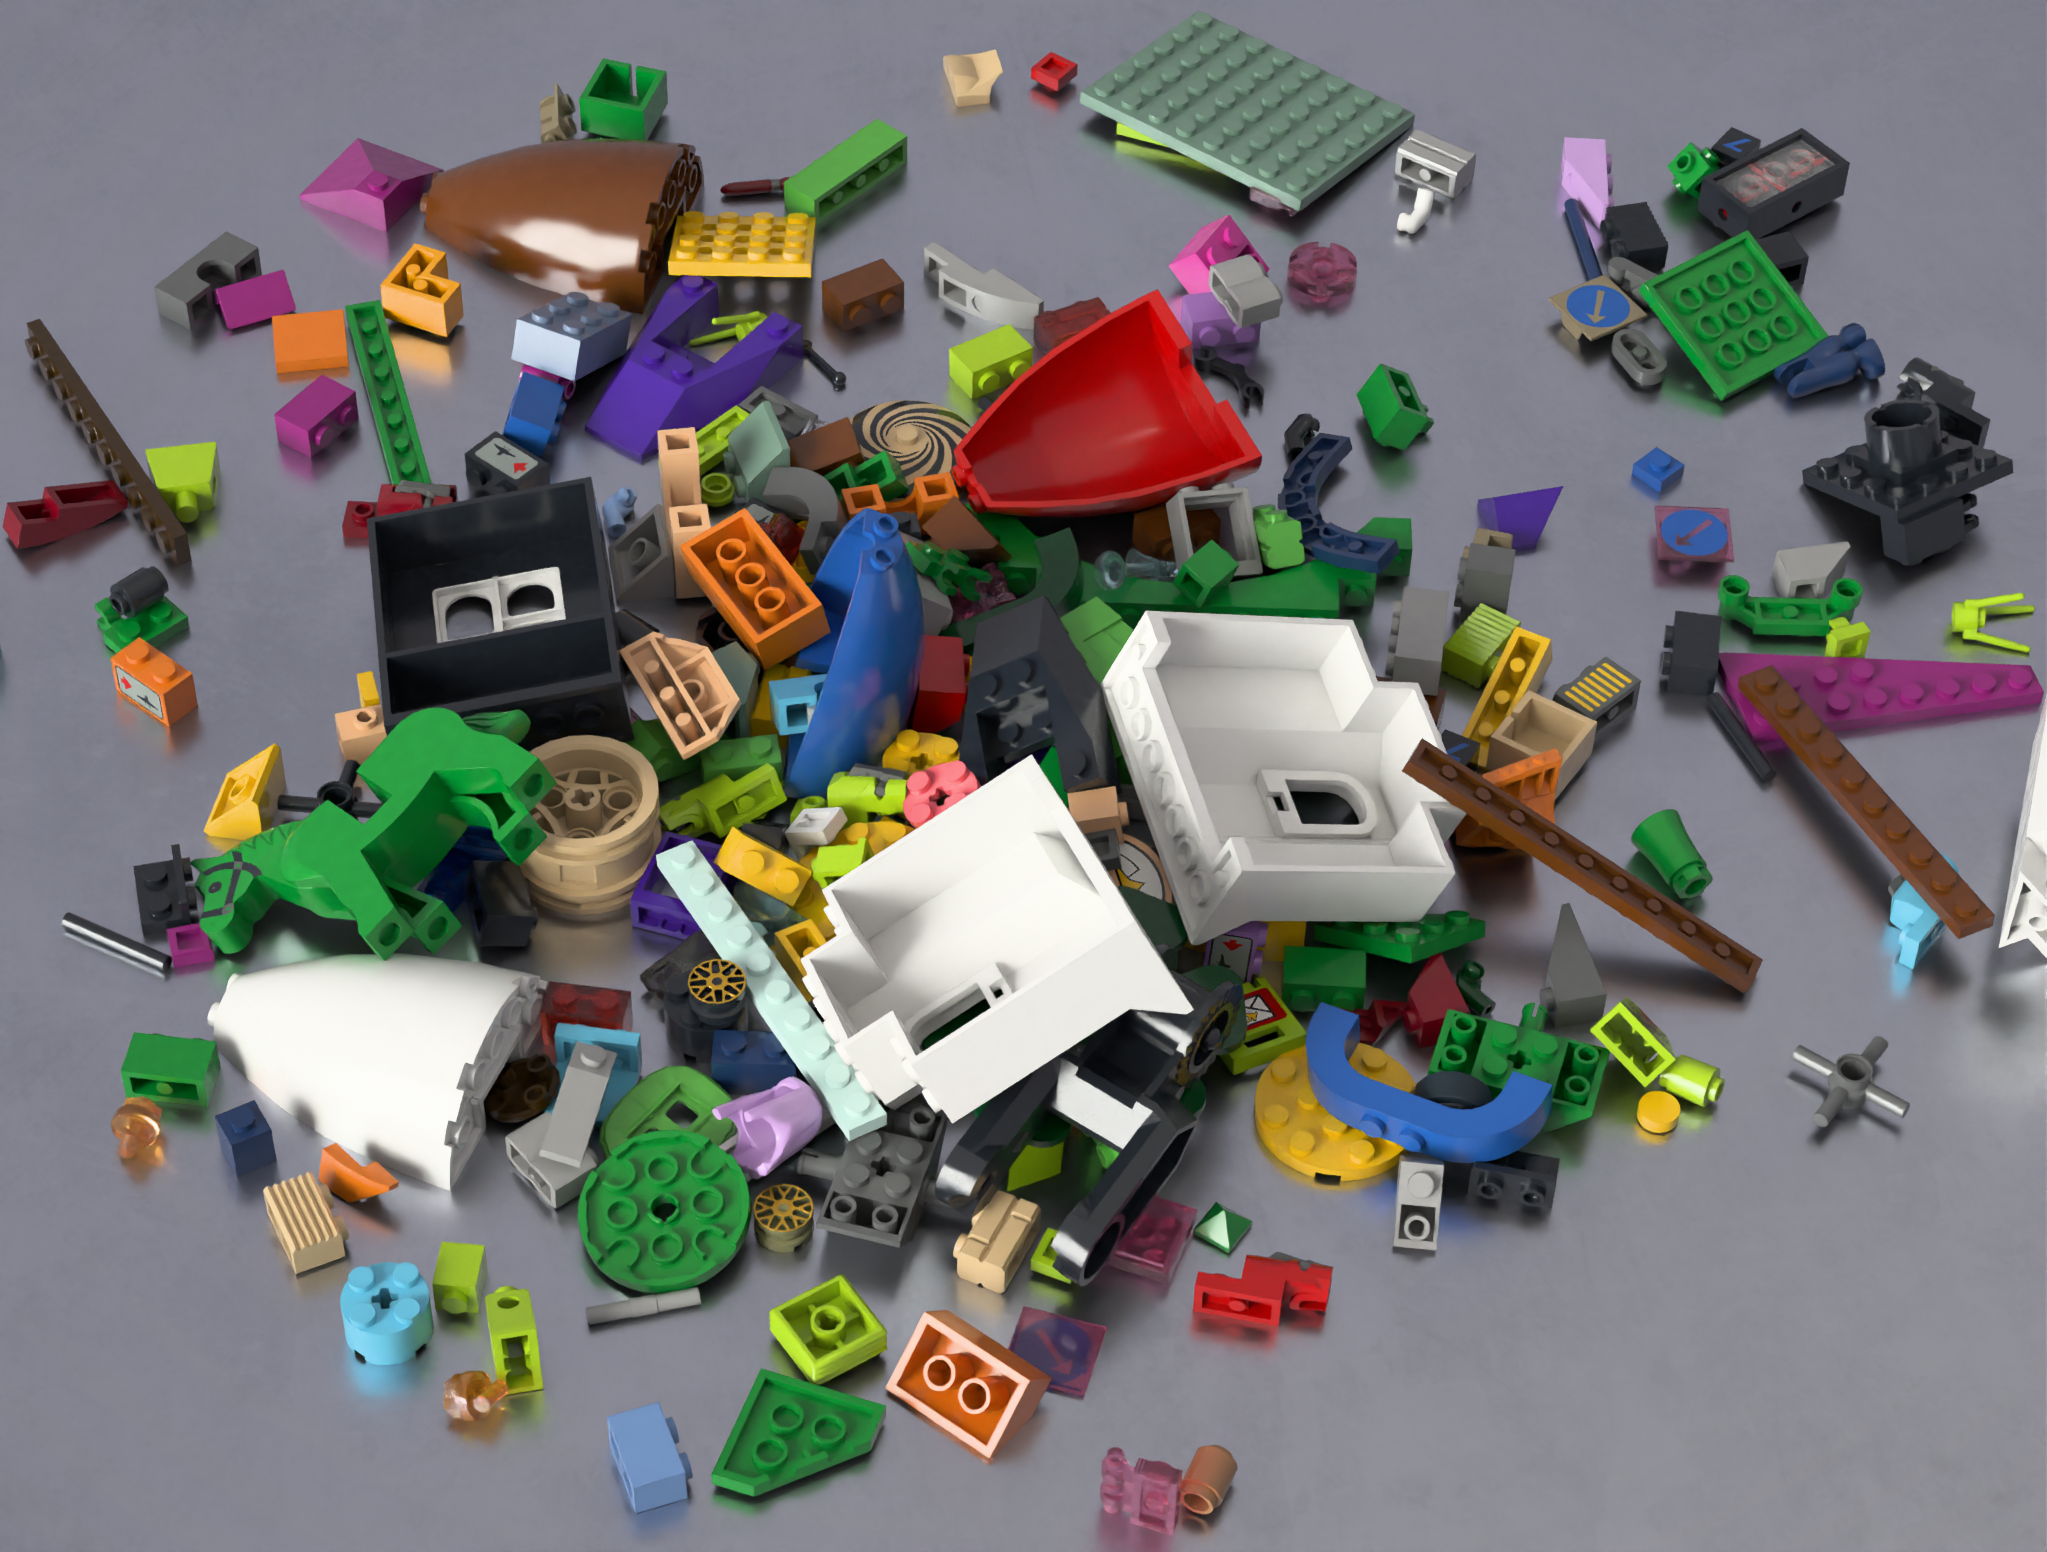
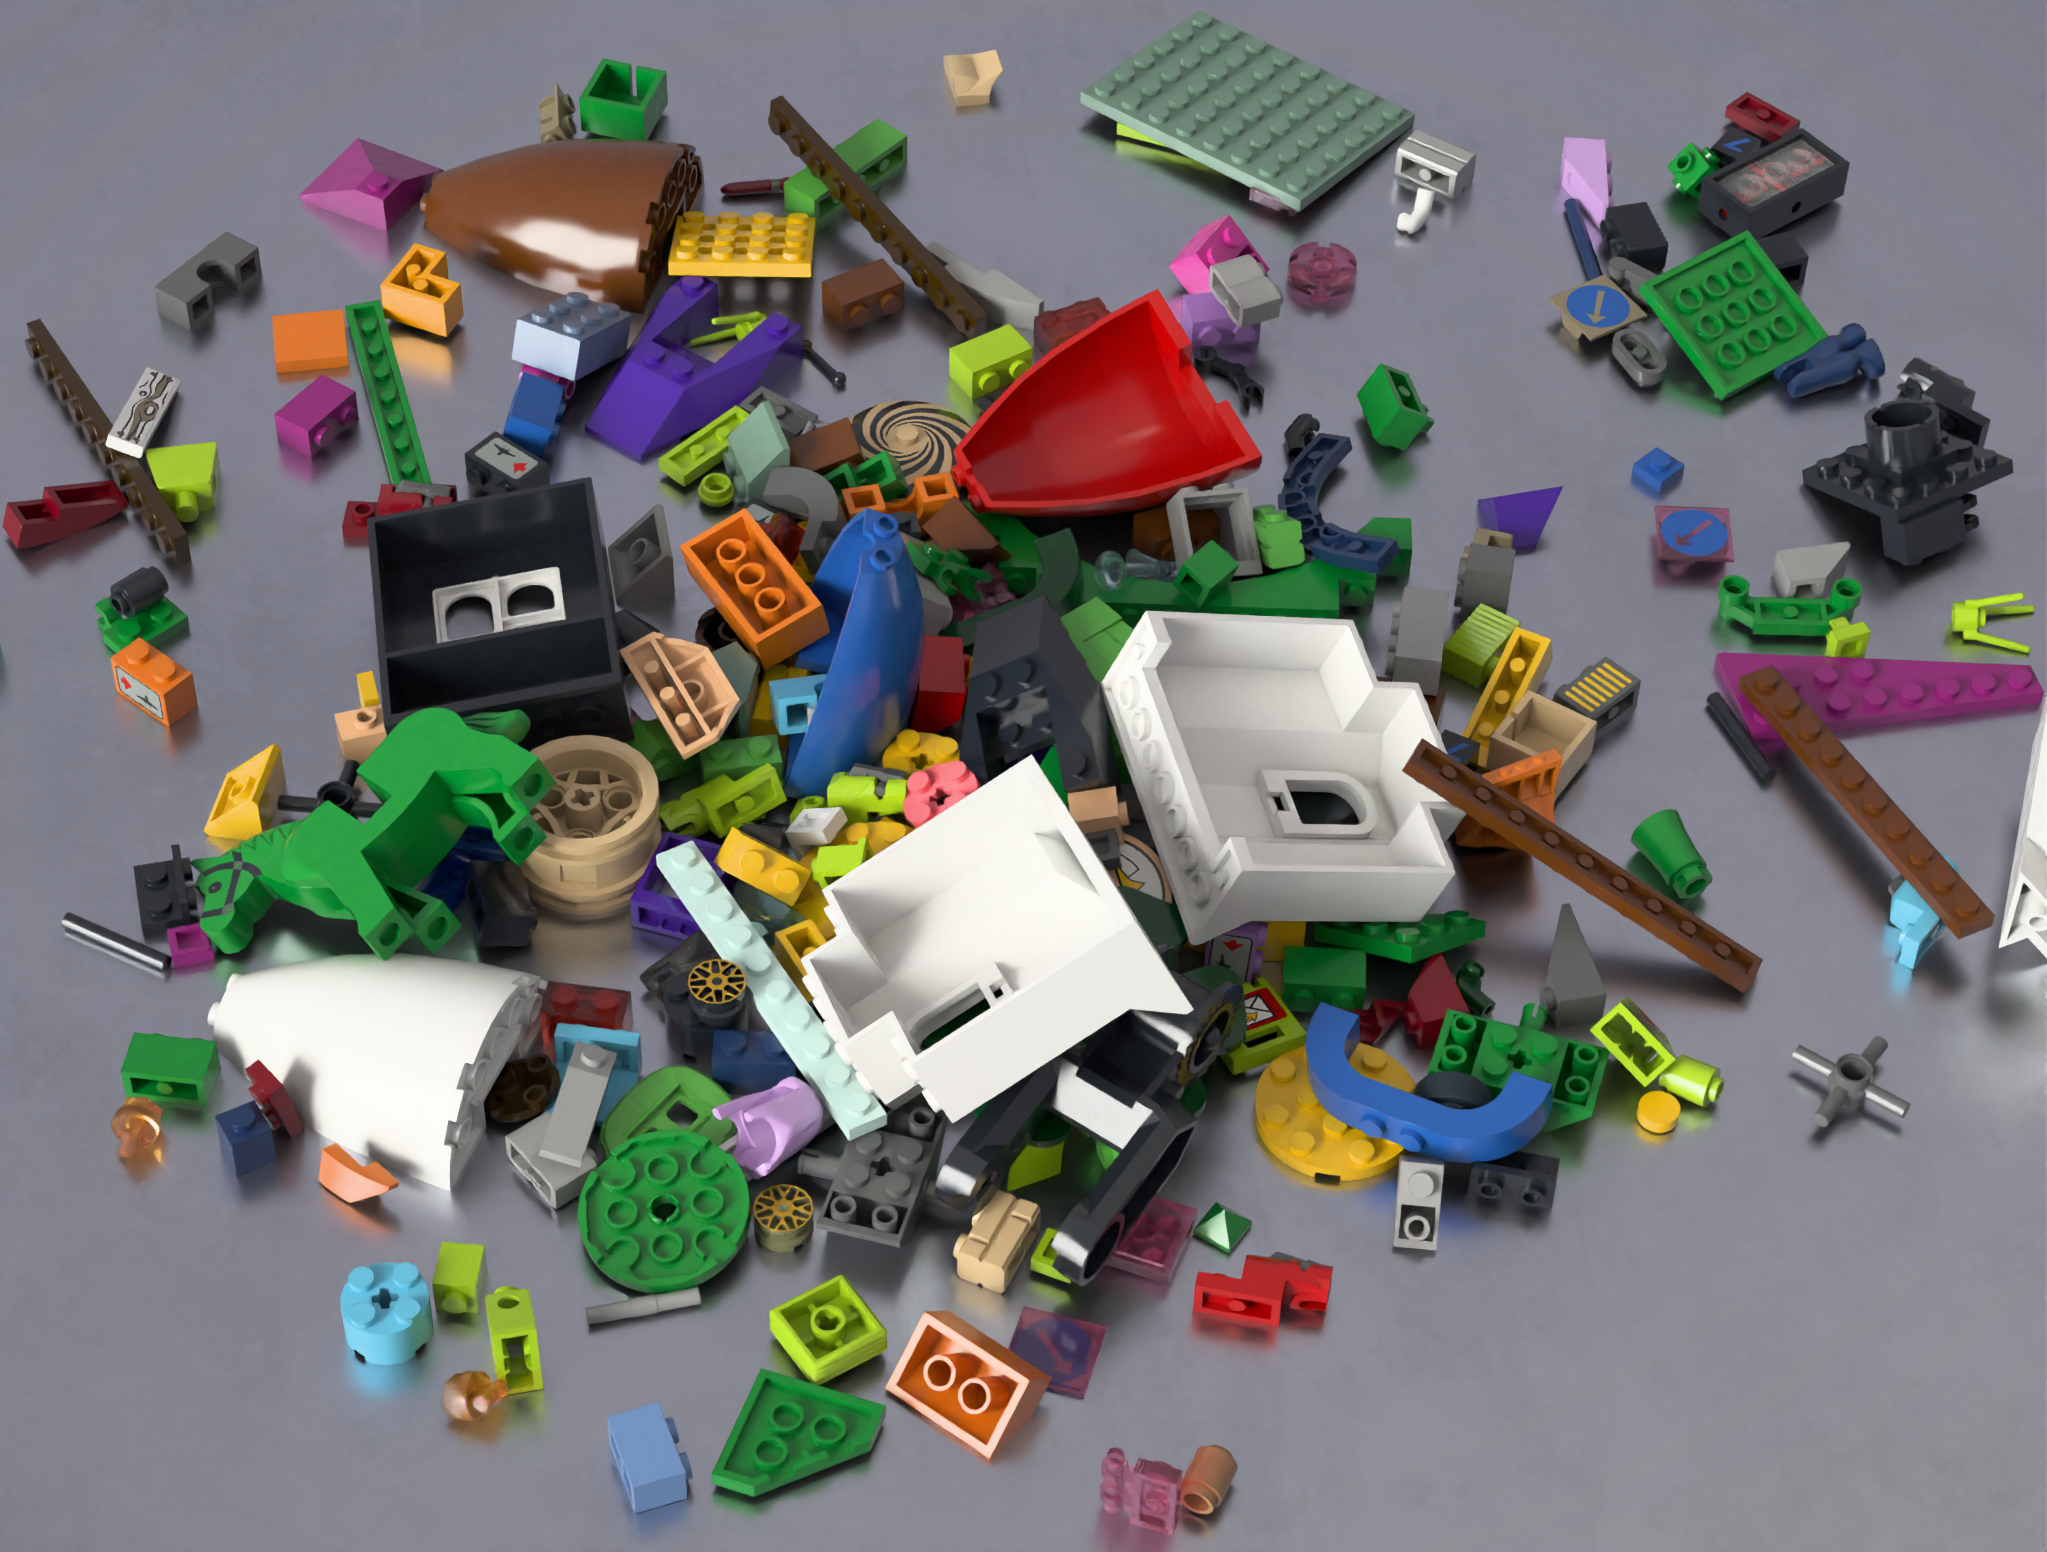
(143, 413): none -> white tile
(254, 299): magenta panel -> none
(274, 1100): none -> dark red plate
(305, 1223): tan brick -> none
(616, 509): light blue arm -> none
(681, 500): light nougat arch -> none
(877, 219): none -> dark brown plate
(1054, 71): red plate -> none
(1692, 654): black brick -> none
(1761, 117): none -> dark red plate

